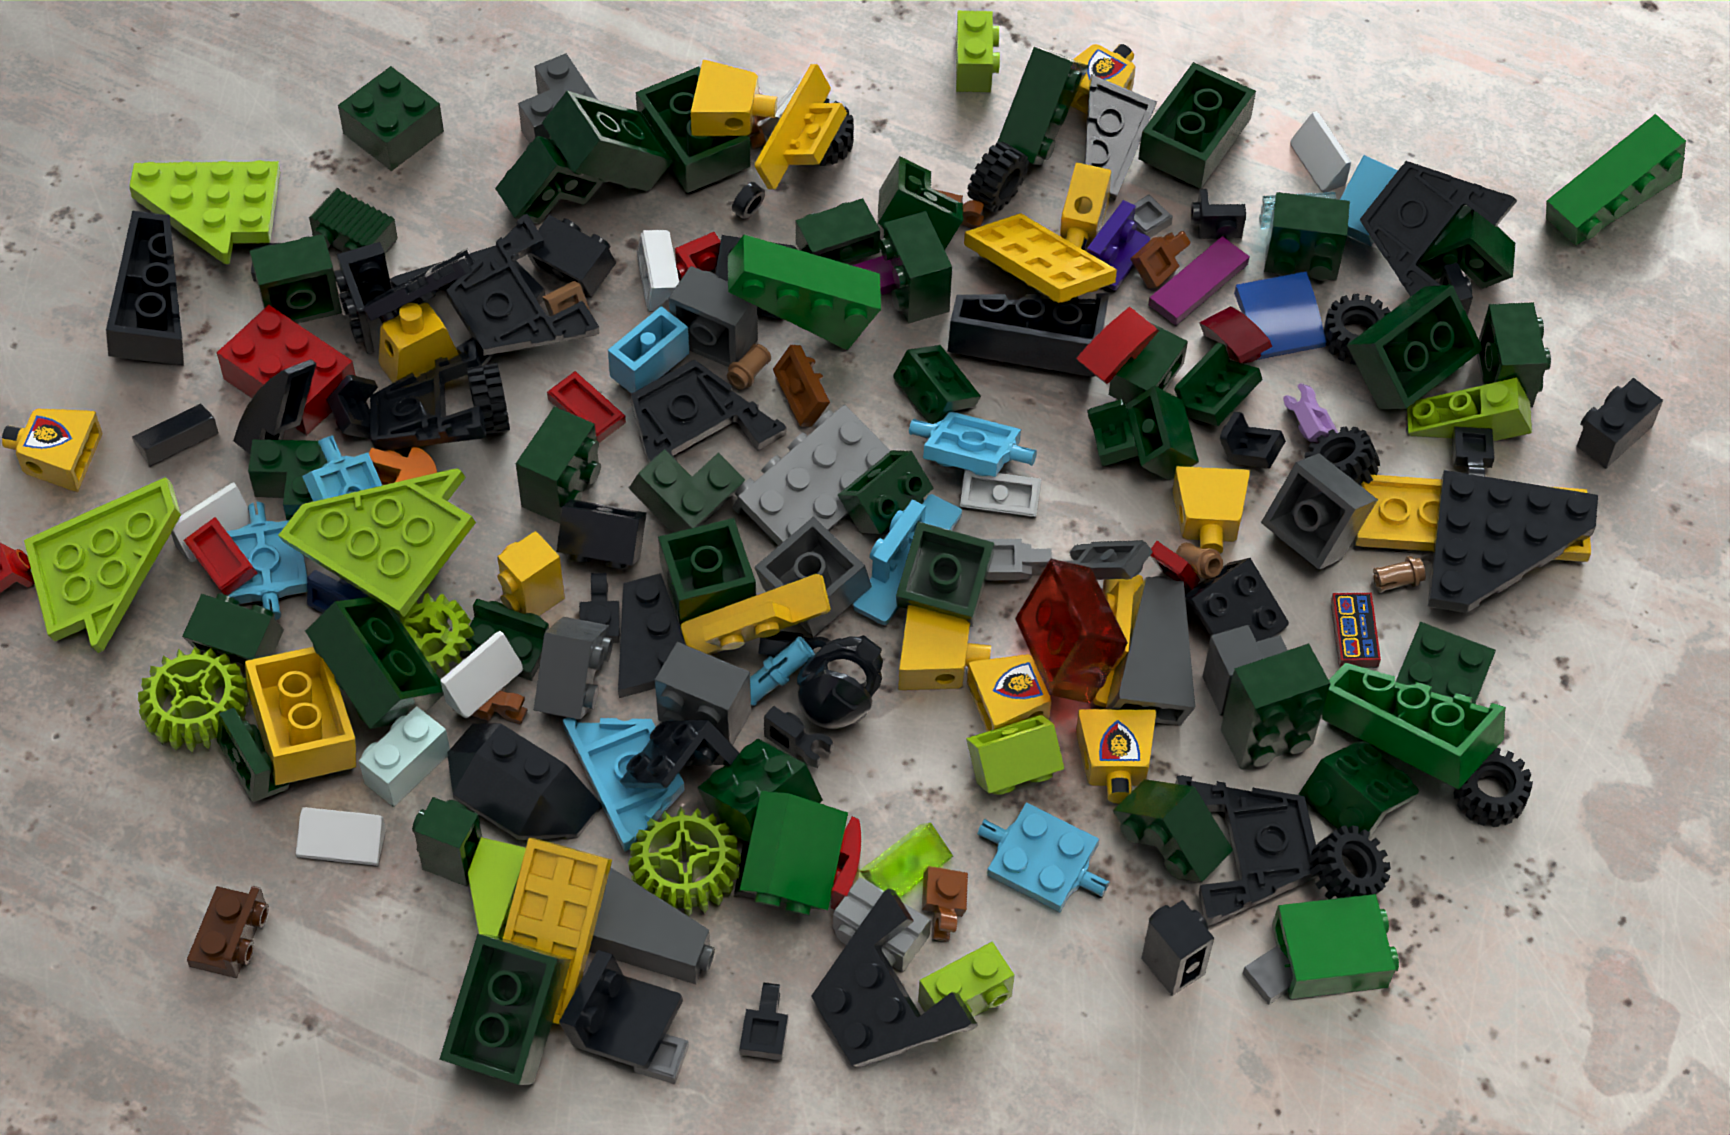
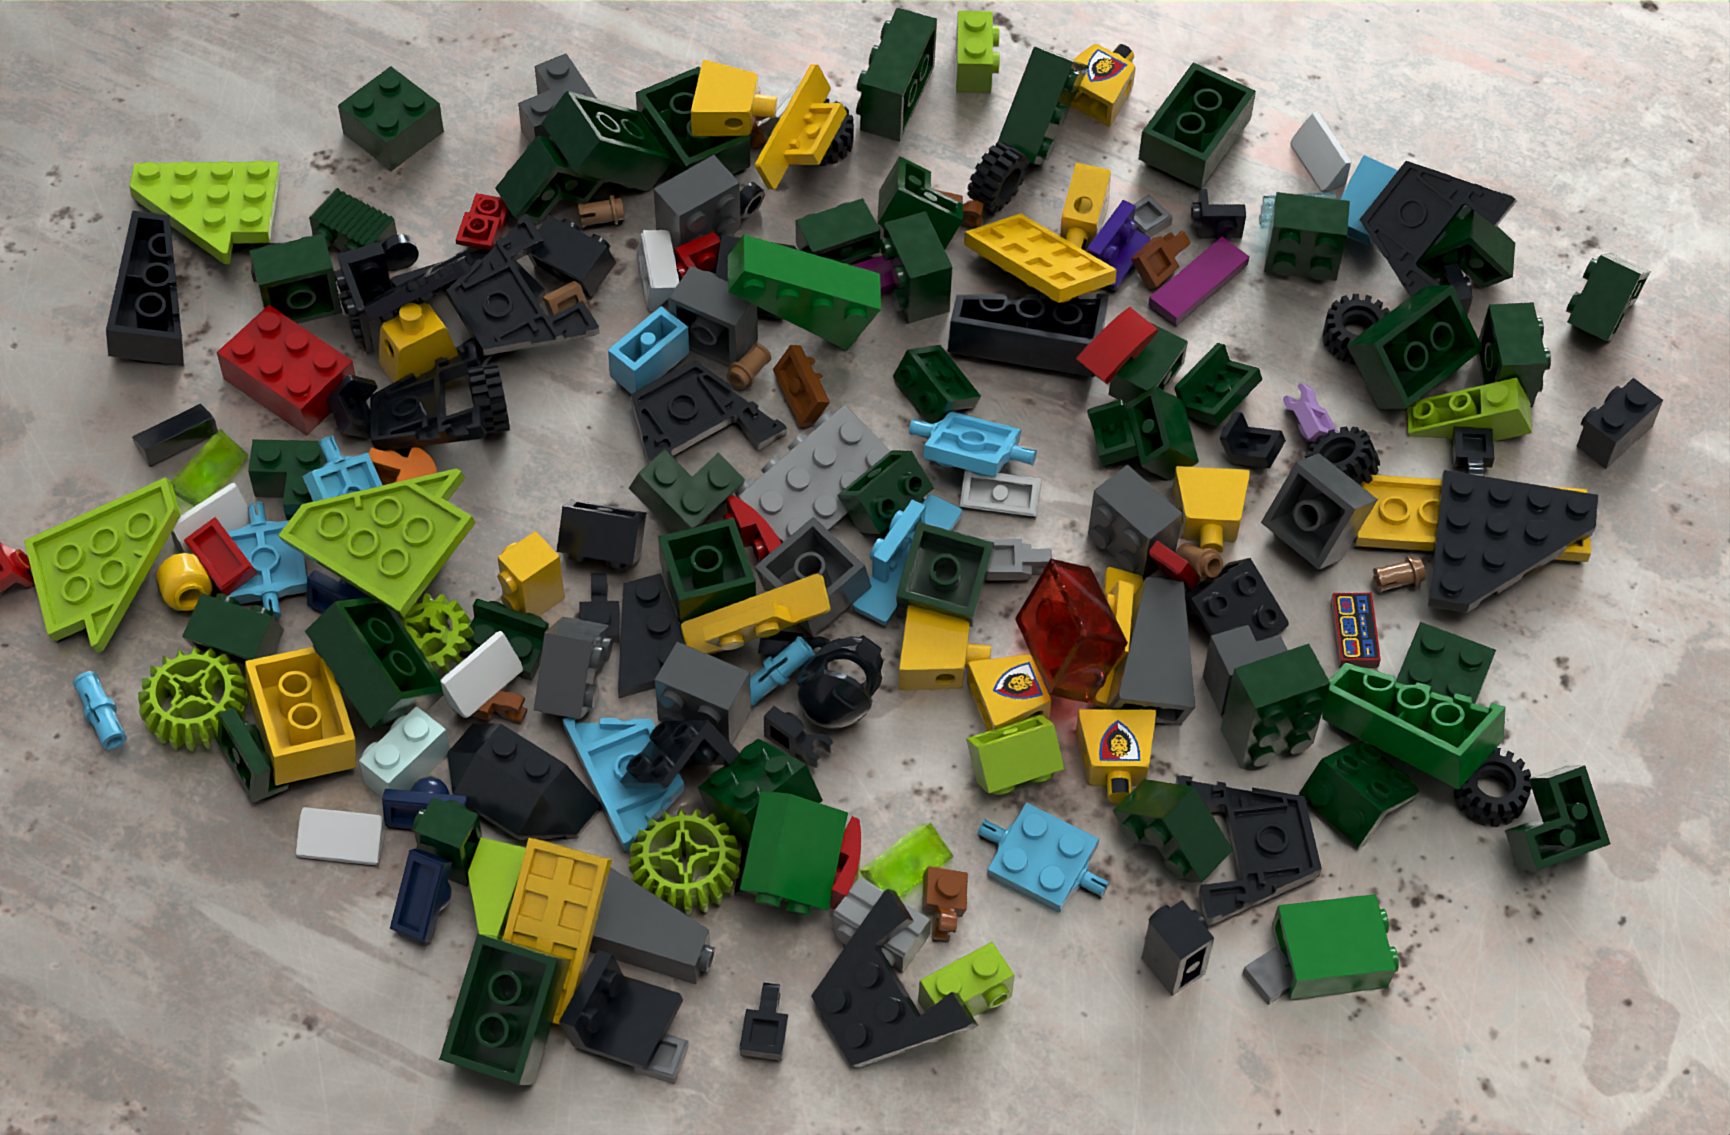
(56, 445): yellow torso -> none
(99, 710): none -> medium azure pin
(182, 581): none -> yellow head
(208, 469): none -> clear neon green slope
(228, 931): reddish brown bracket -> none
(276, 406): black slope -> none
(400, 251): none -> black tile
(402, 806): none -> dark blue tile
(421, 895): none -> dark blue tile
(483, 223): none -> red slope
(558, 464): dark green brick -> none
(583, 400): red tile -> none
(604, 212): none -> medium nougat pin
(698, 203): none -> dark grey brick
(752, 528): none -> red slope
(896, 74): none -> dark green brick
(1112, 558): dark grey hinge -> none
(1114, 128): wing -> none
(1129, 520): none -> dark grey brick
(1238, 333): dark red slope -> none
(1284, 312): blue slope -> none
(1360, 852): black tyre -> none
(1568, 820): none -> dark green brick
(1608, 293): none -> dark green brick
(1618, 181): green wedge -> none

